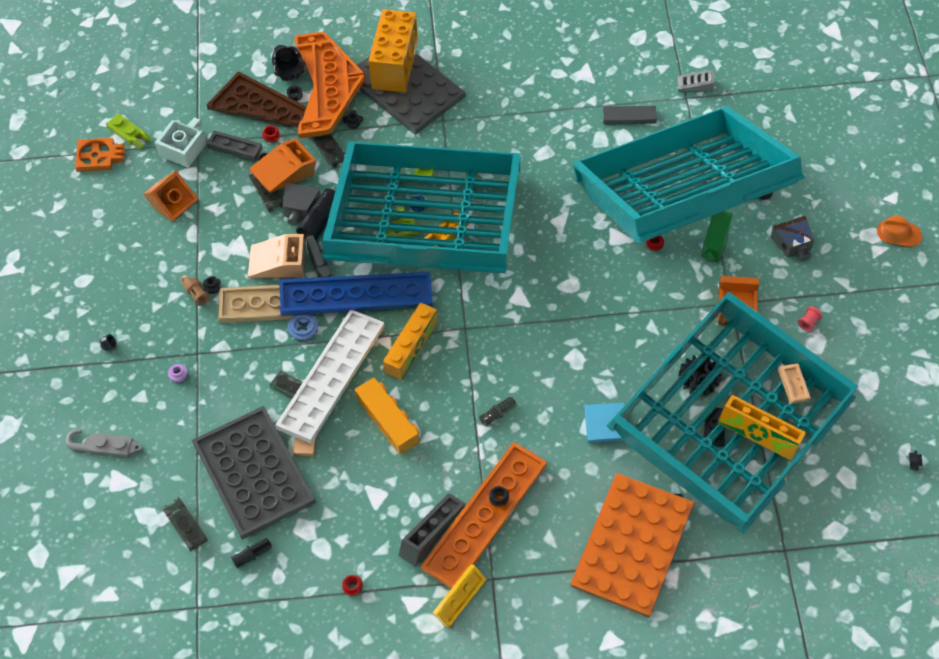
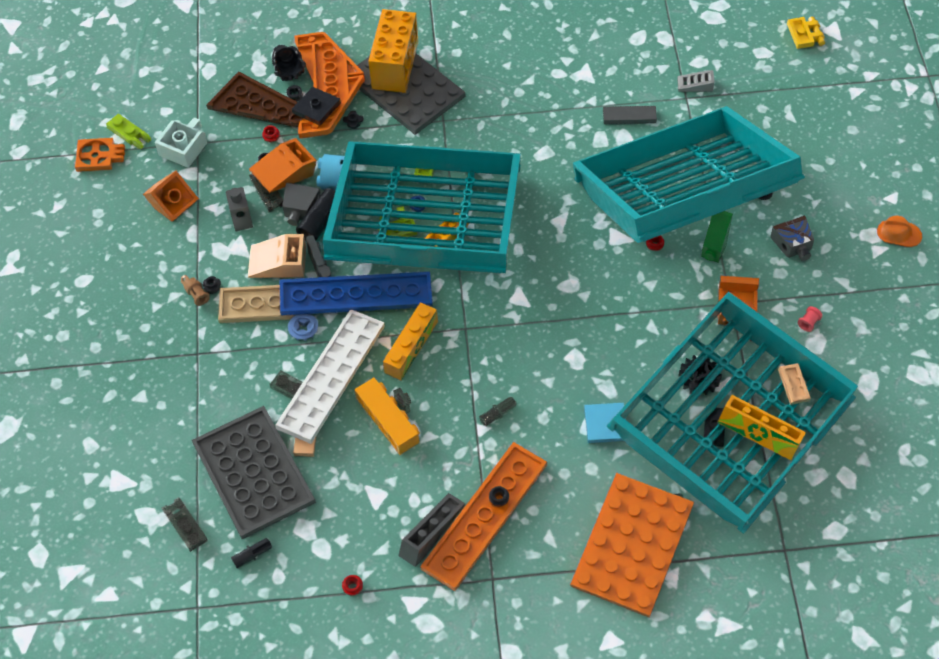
(104, 444): light grey plate -> none
(108, 342): black hinge -> none
(181, 376): lavender plate -> none
(234, 145): dark grey plate -> none
(238, 202): none -> dark grey torso
(316, 106): none -> black plate
(329, 149): clear smoke plate -> none
(330, 171): none -> medium azure brick
(402, 399): none -> clear smoke plate
(459, 596): yellow tile -> none
(801, 32): none -> yellow plate
(915, 460): black plate -> none

